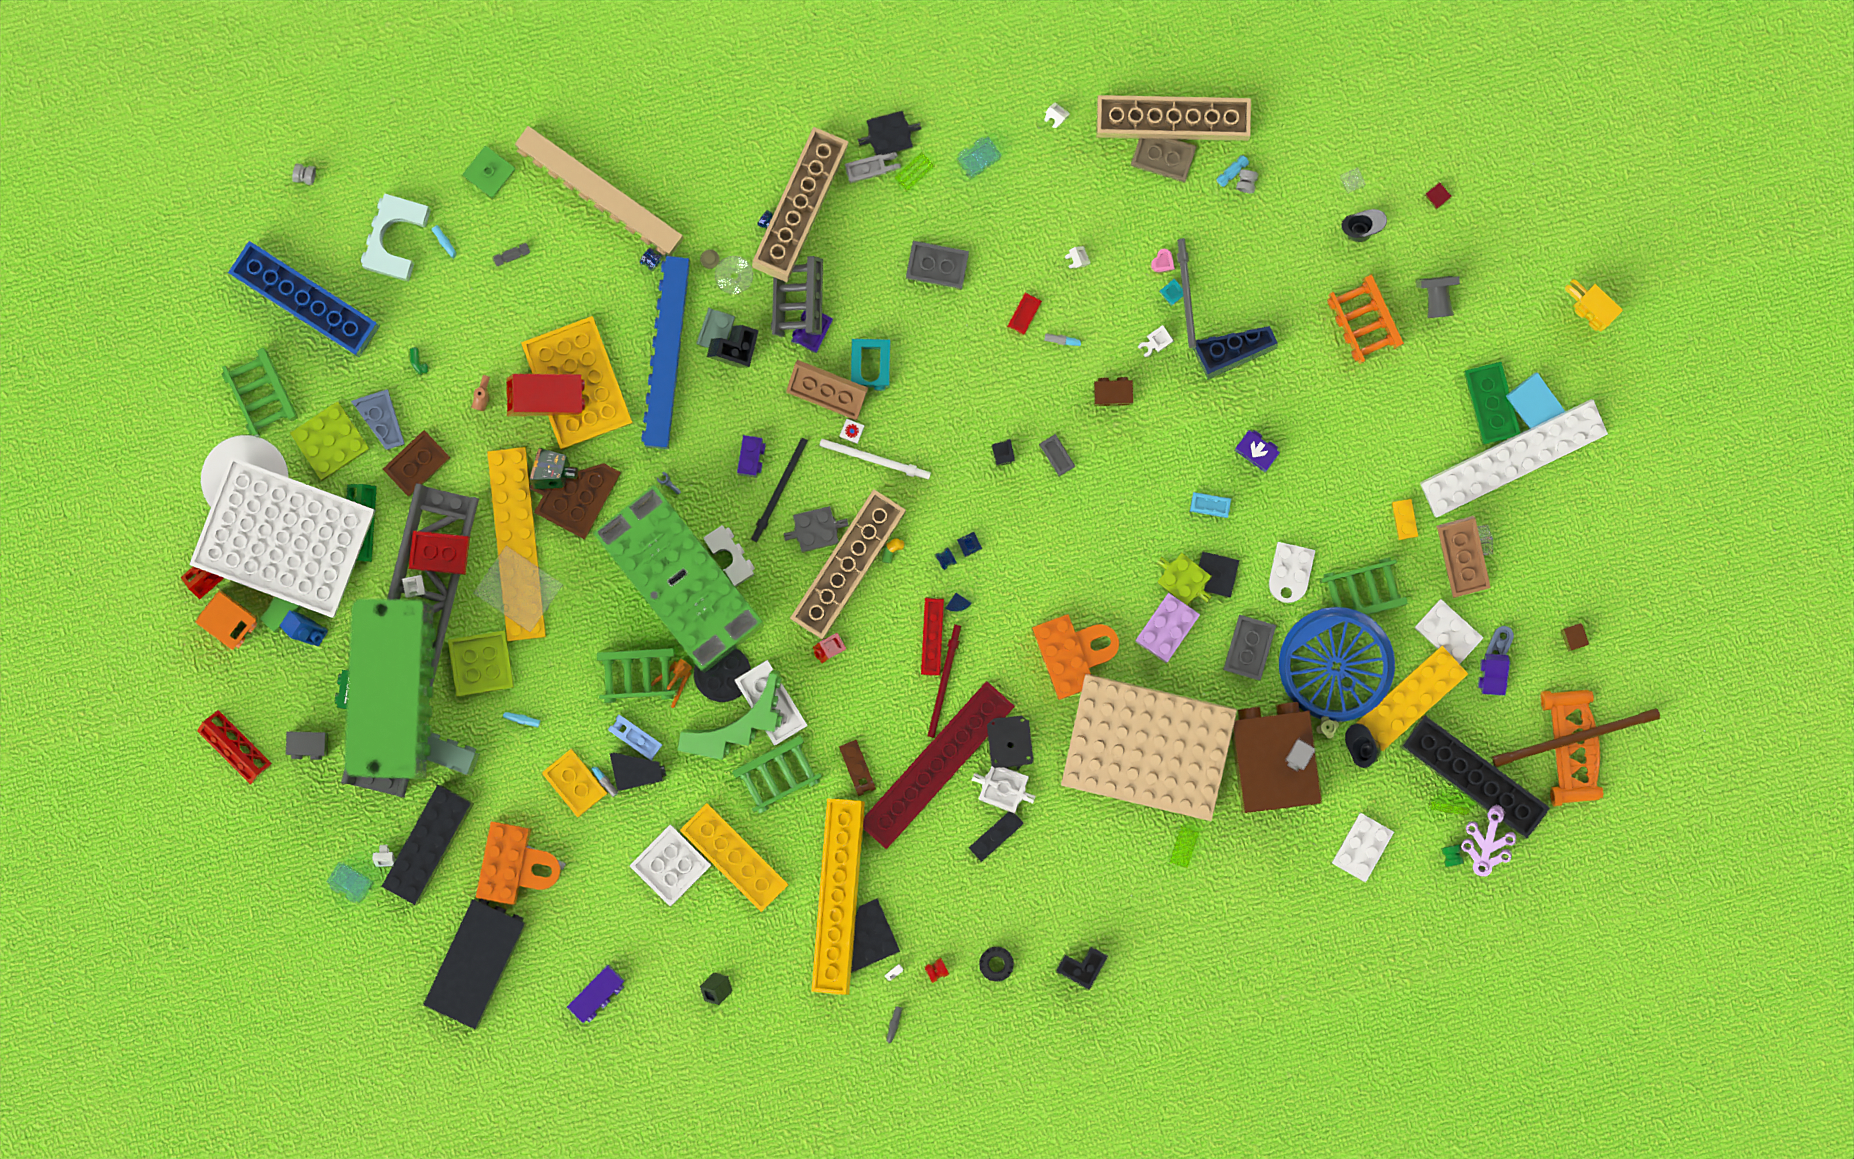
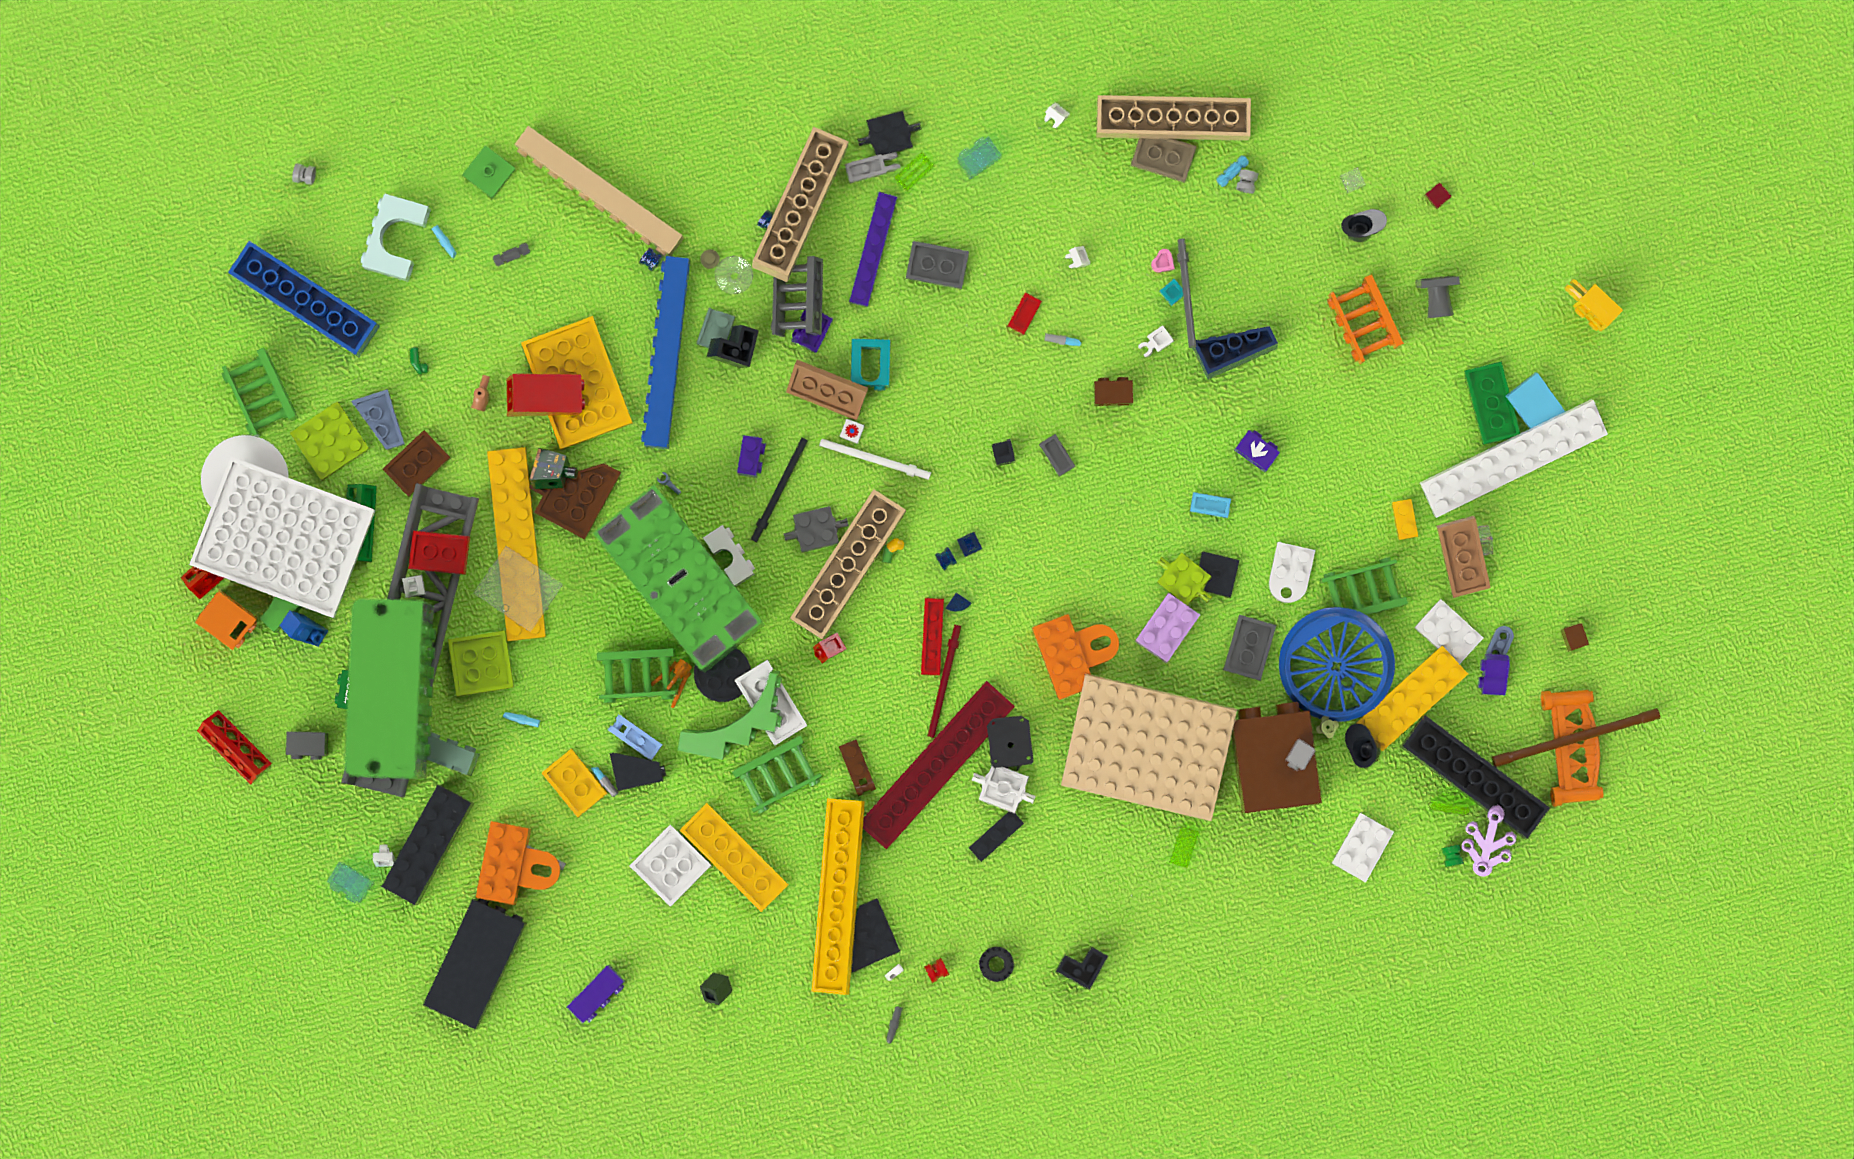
(873, 249): none -> dark purple plate

